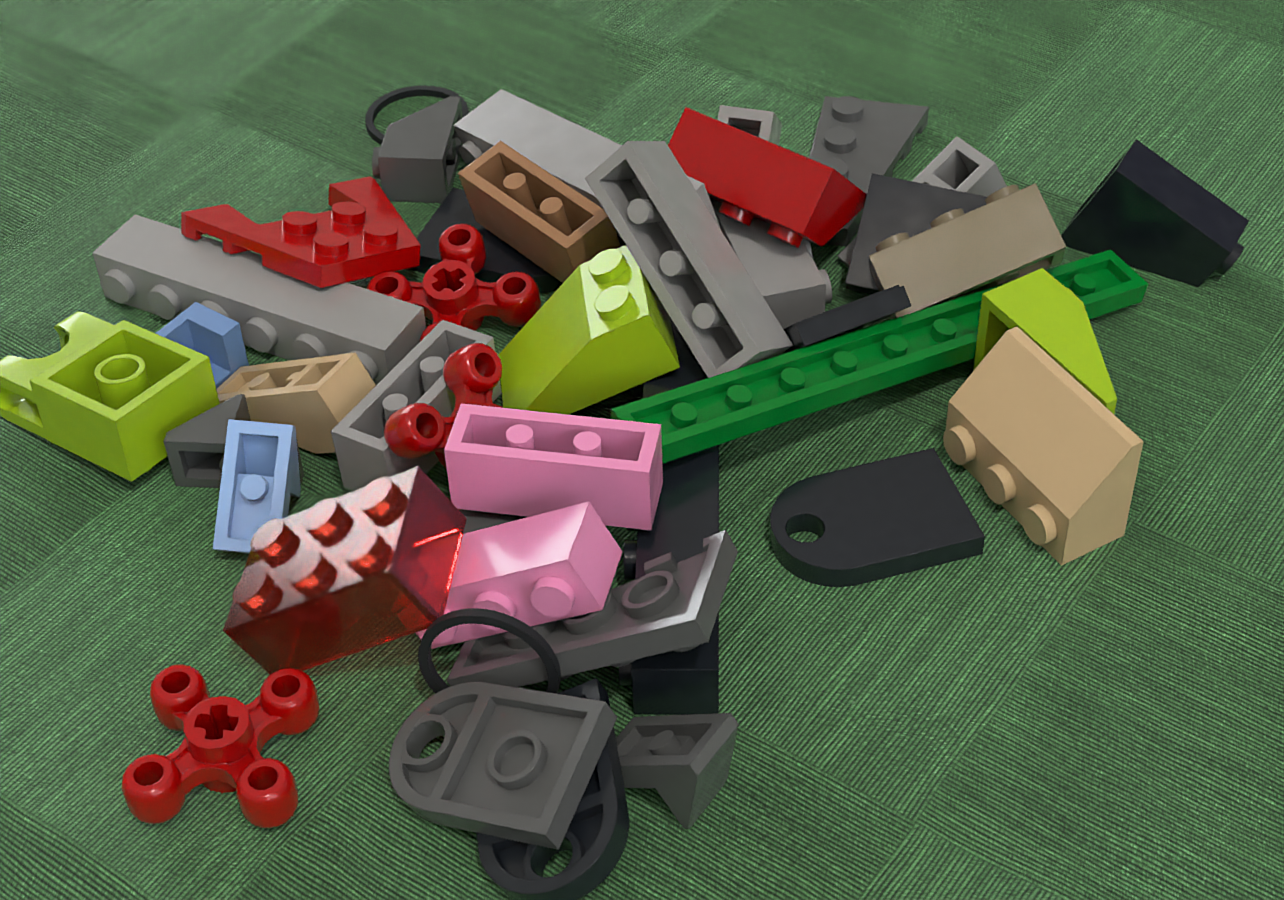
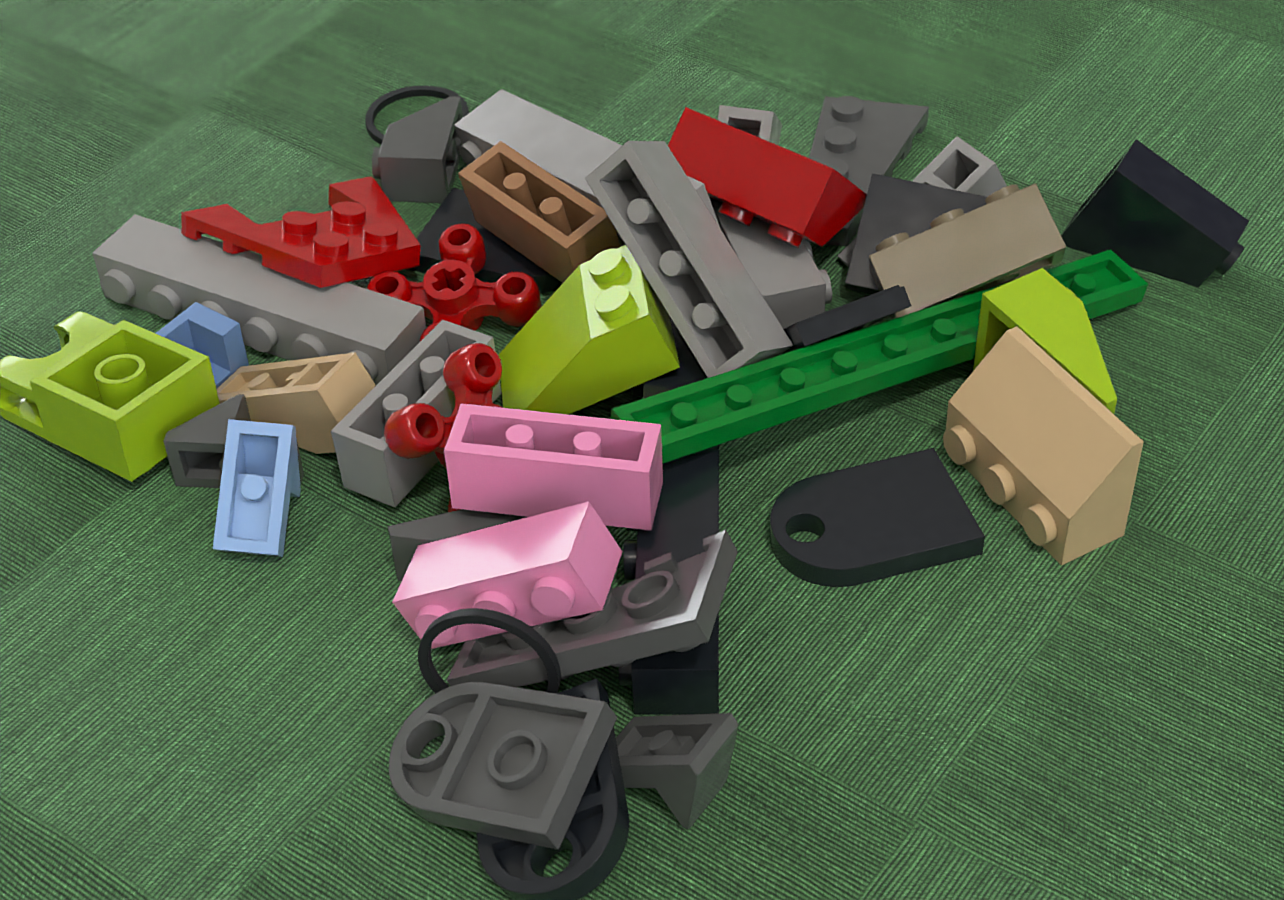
(222, 746): red gear -> none
(347, 573): clear red brick -> none

